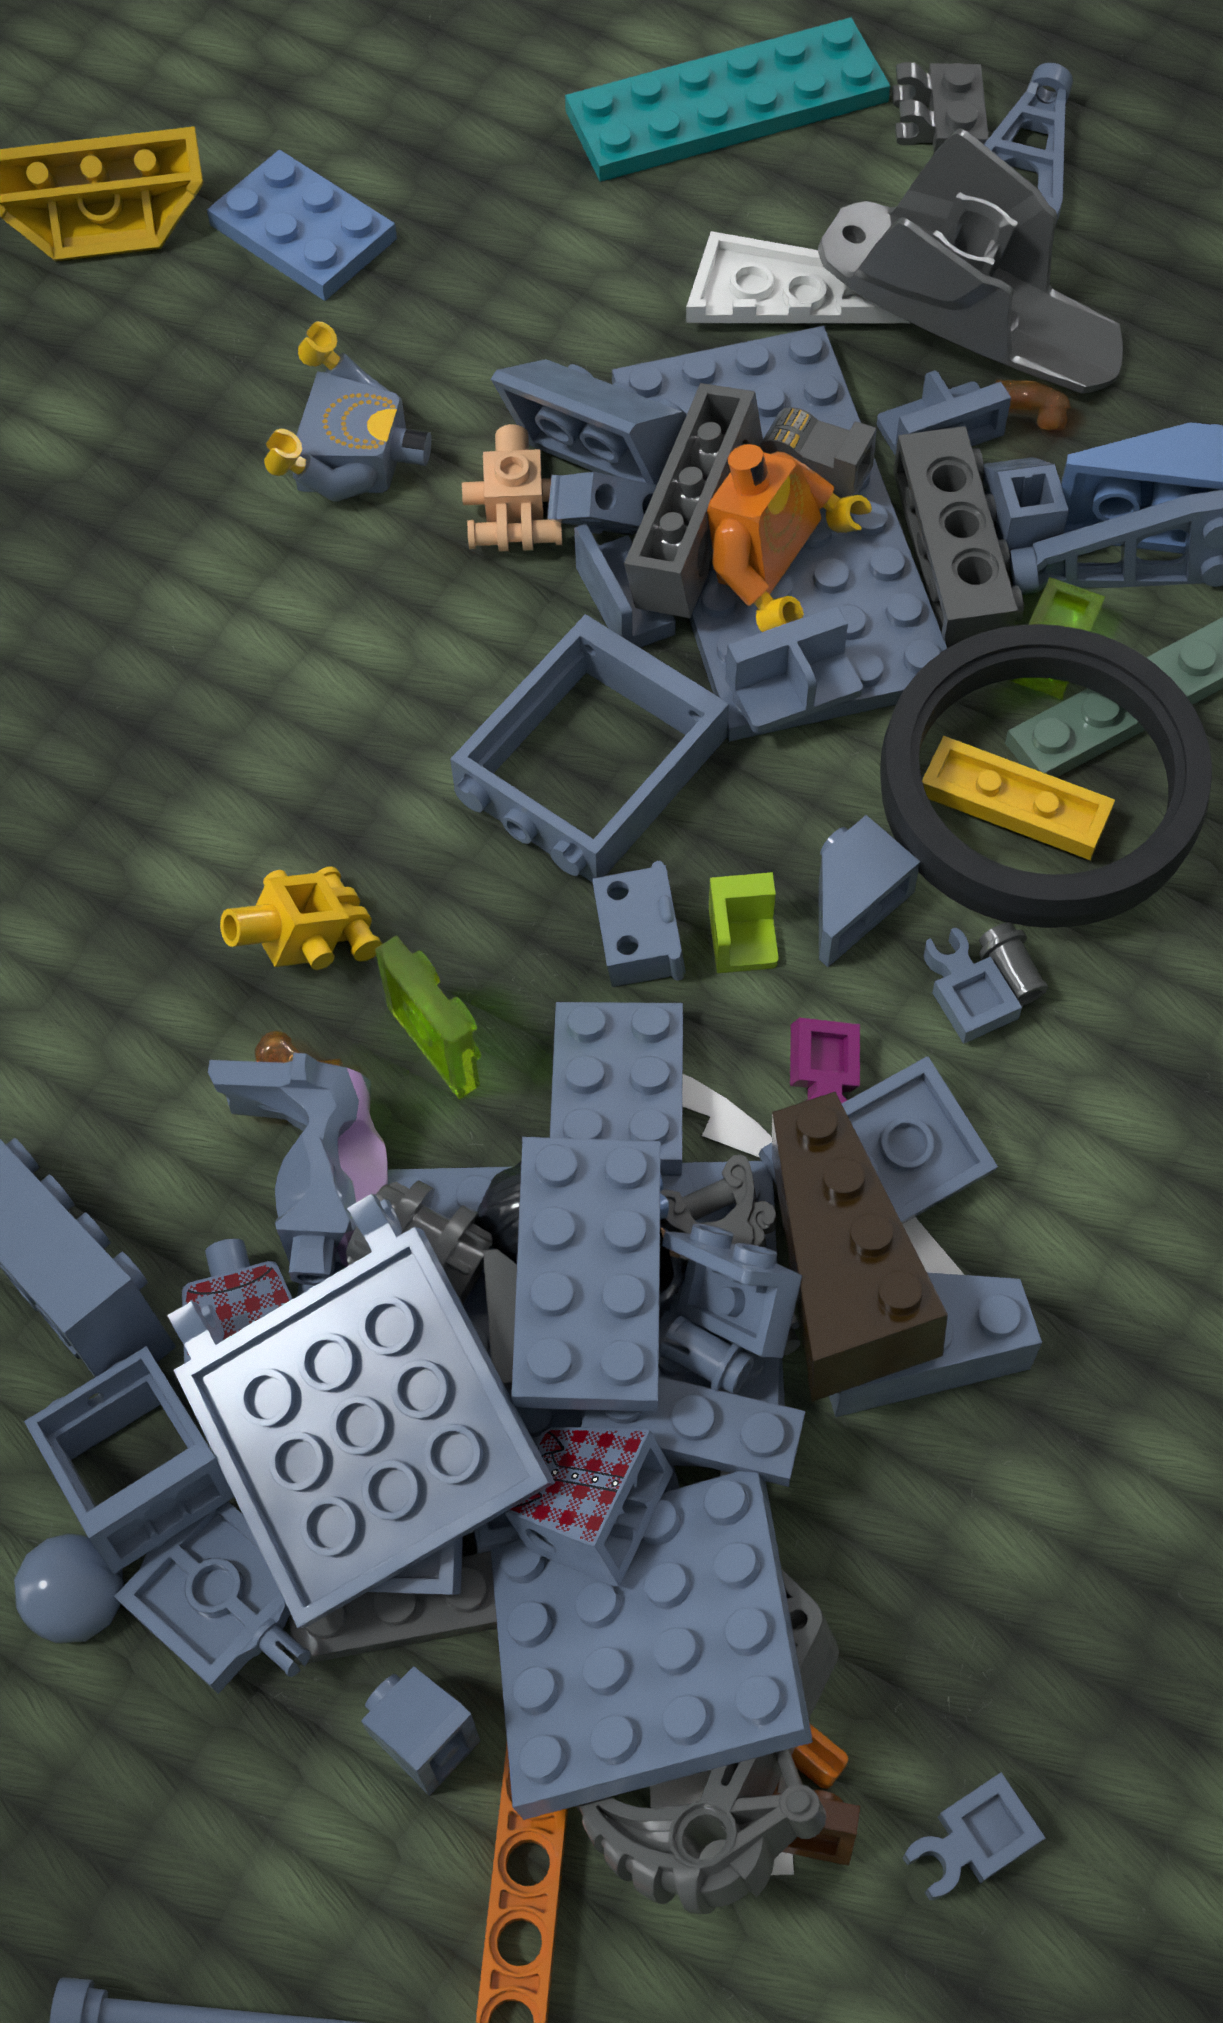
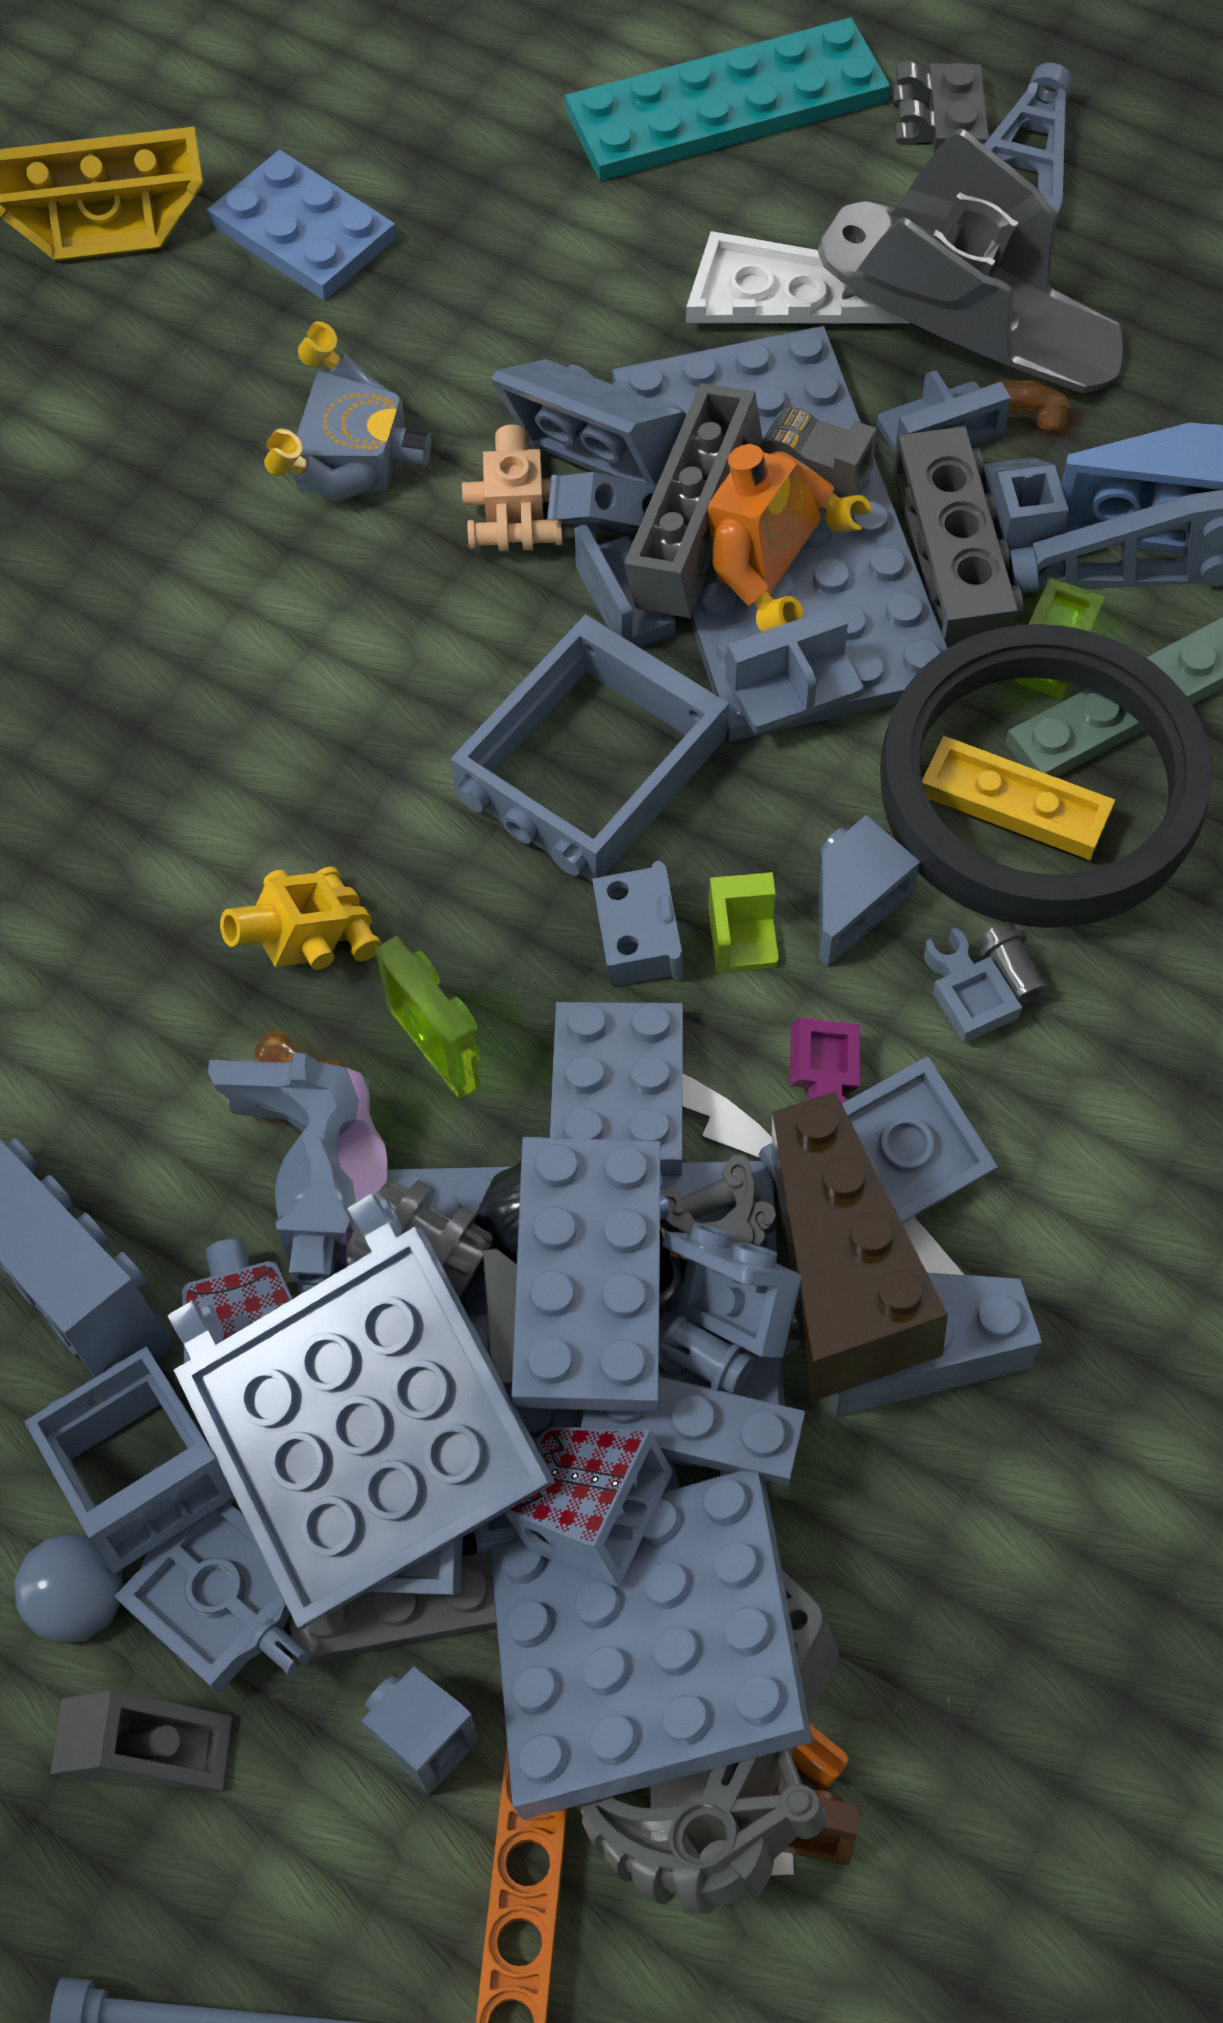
(140, 1742): none -> dark grey slope
(984, 1831): sand blue plate -> none

